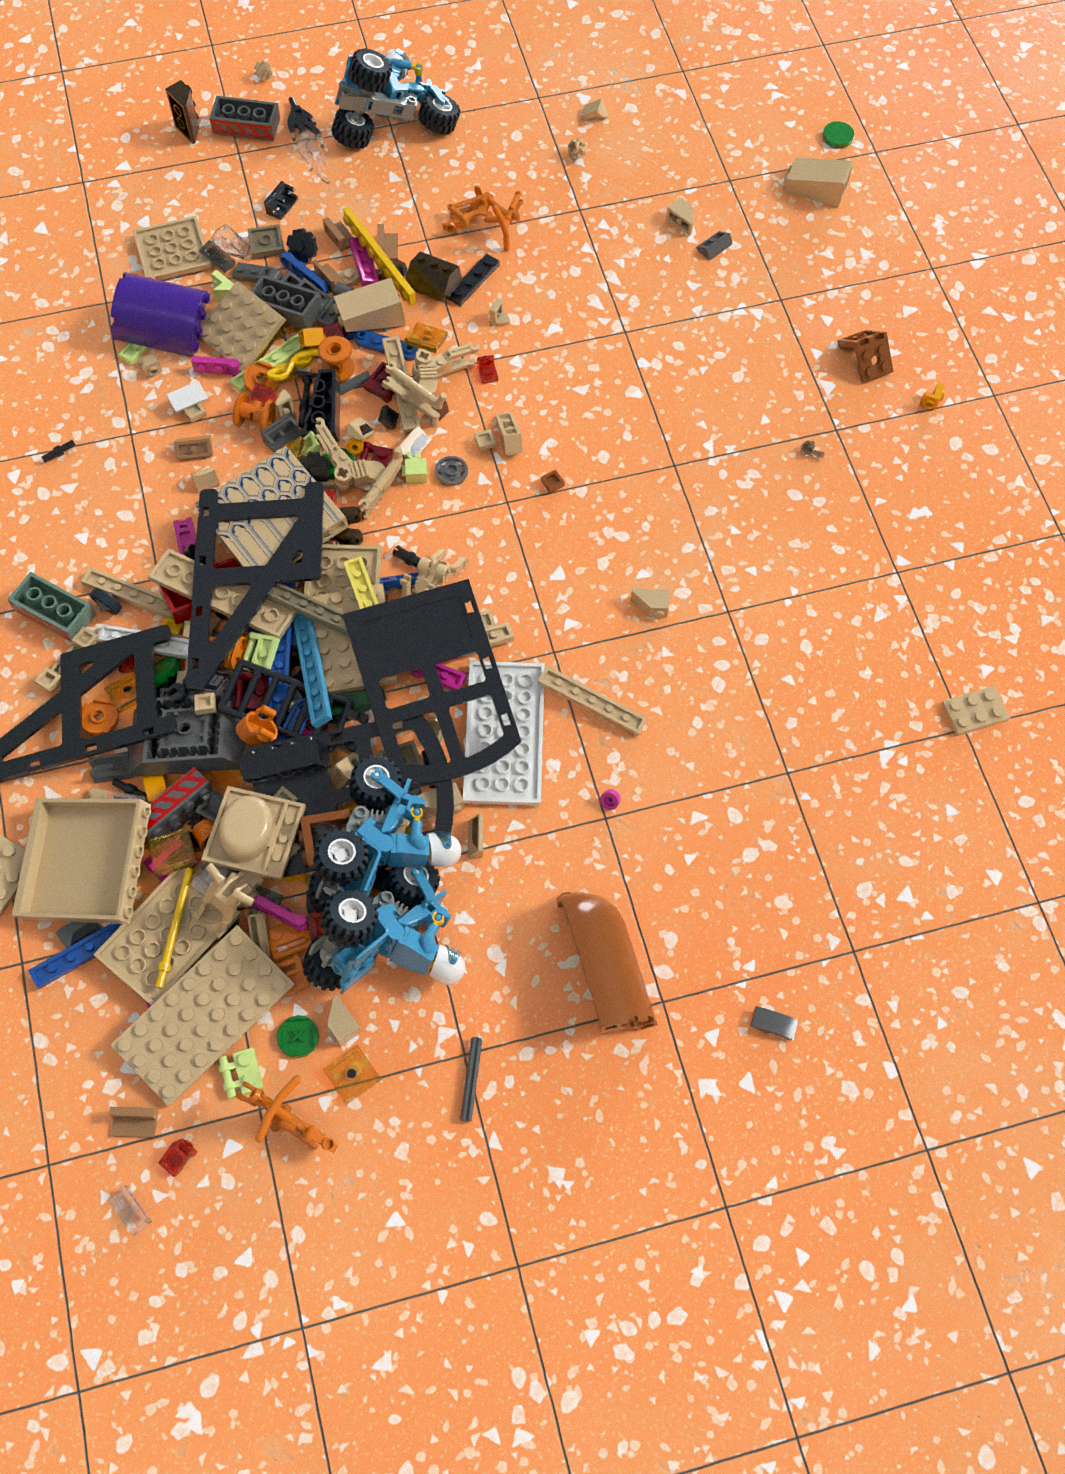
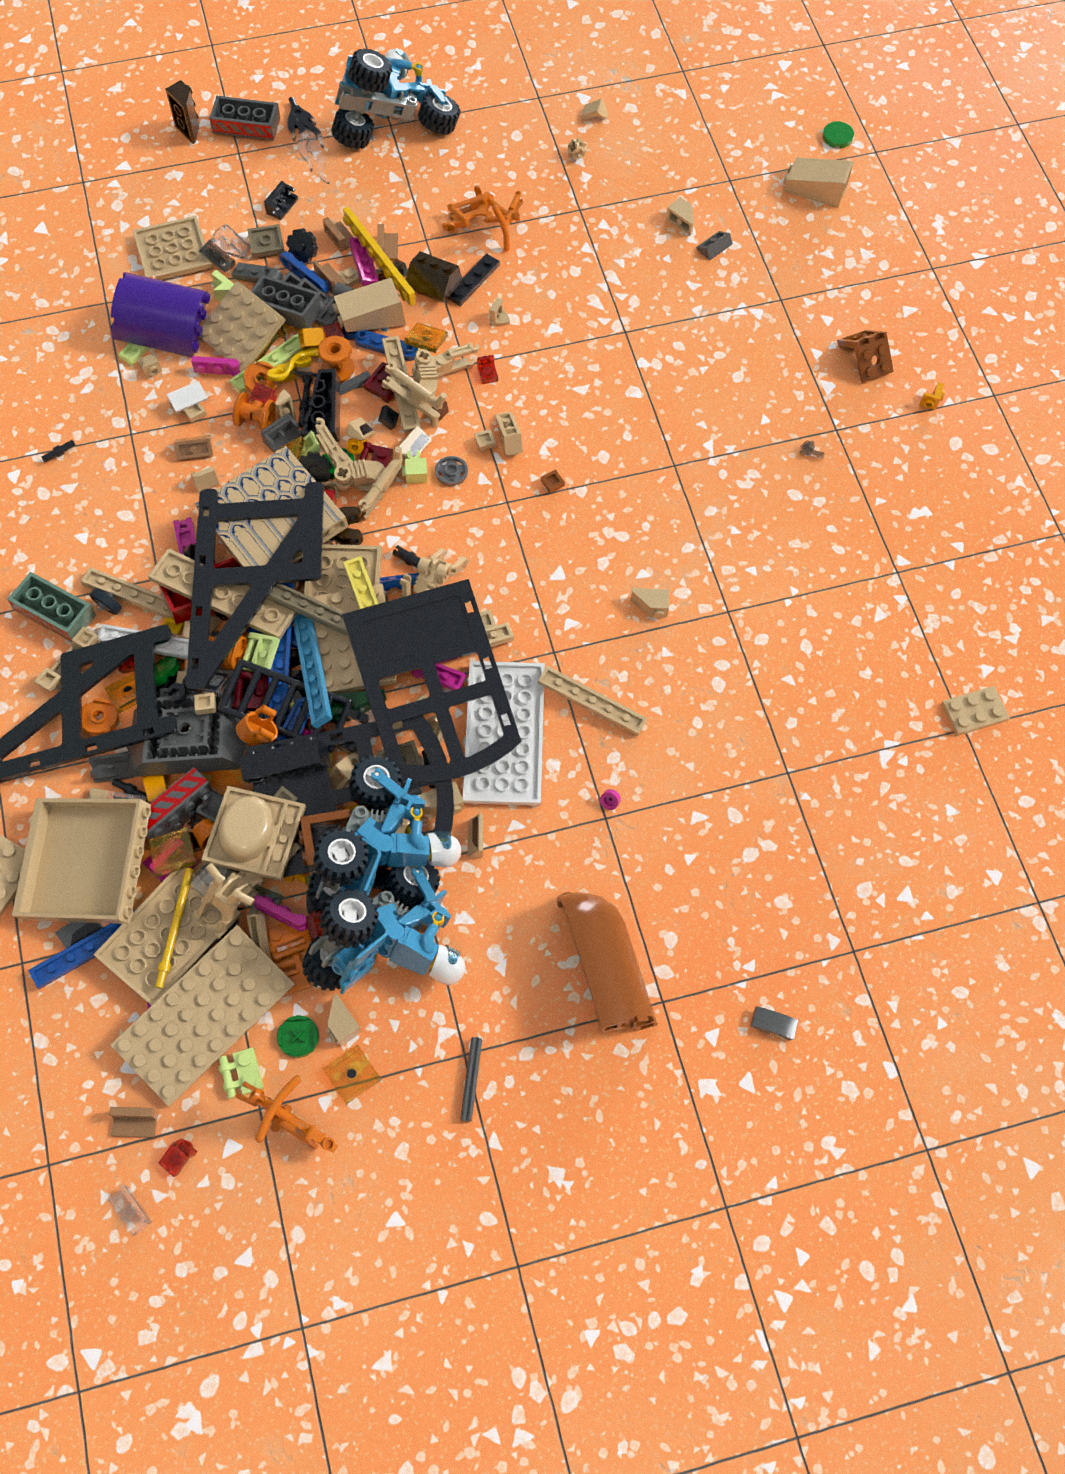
(263, 70): tan gear -> none

